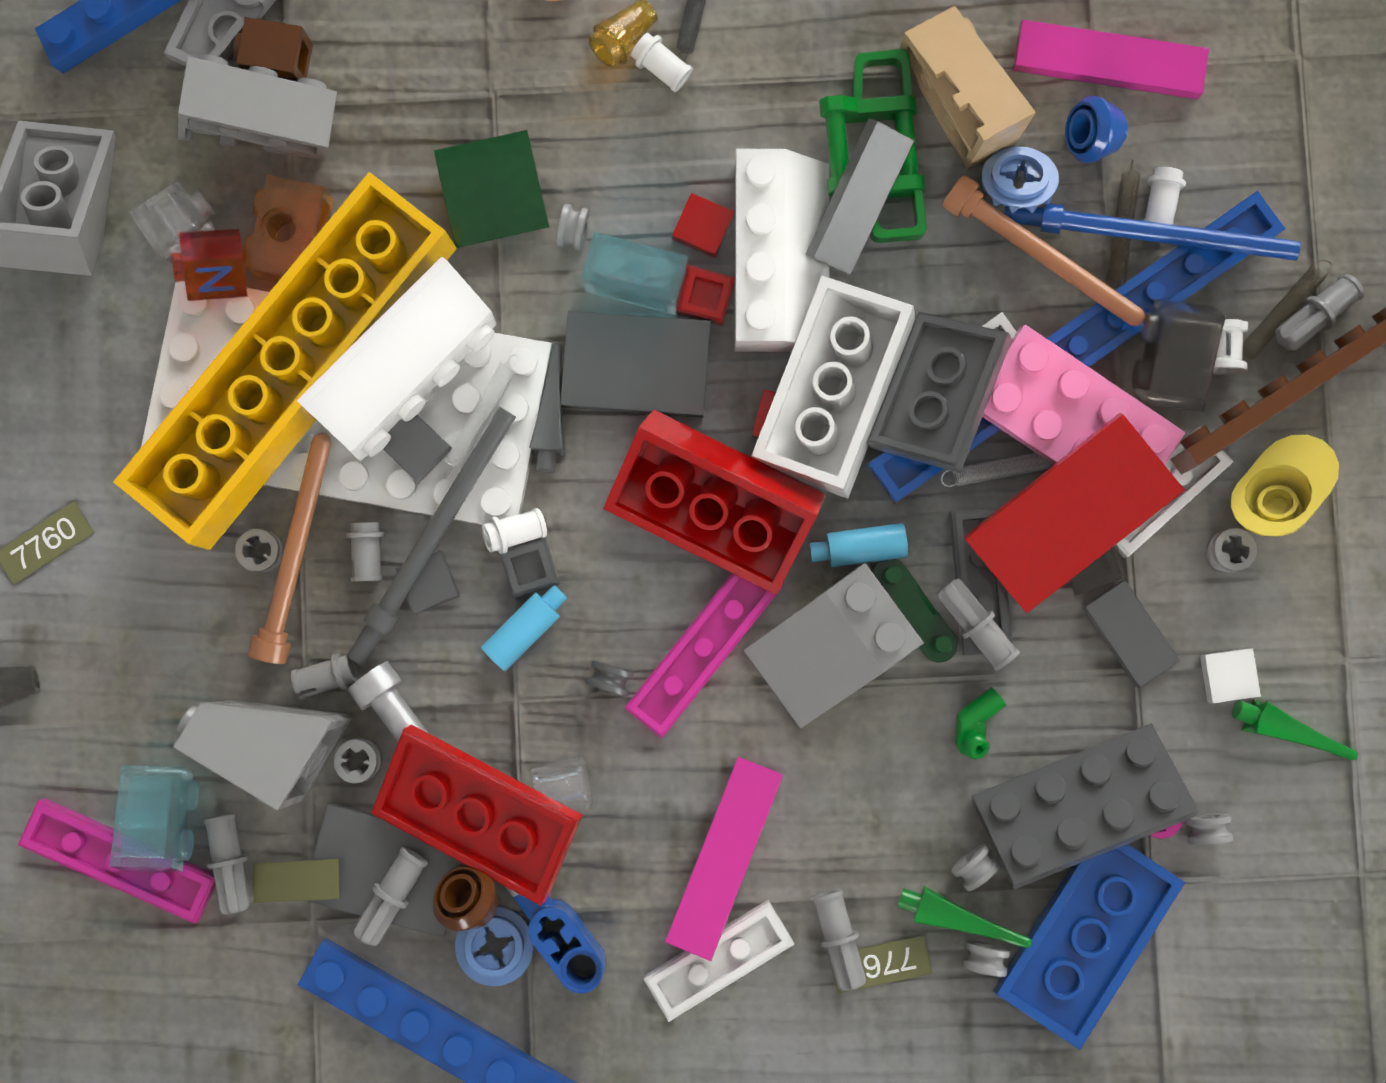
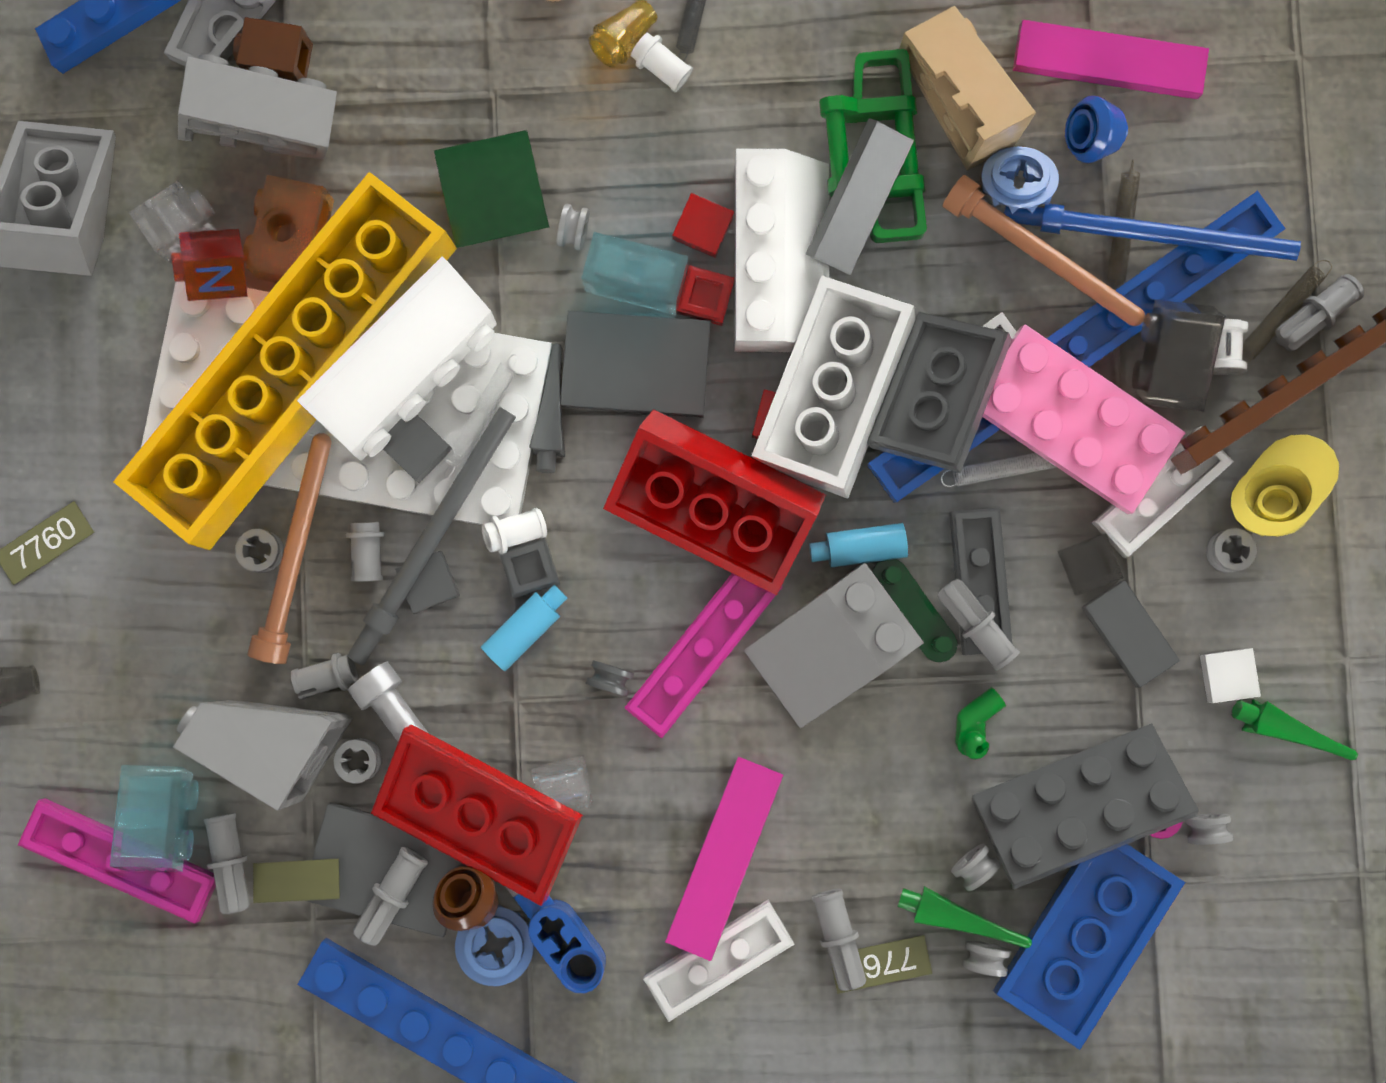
(1074, 512): red tile -> none
(1164, 194): white pin -> none

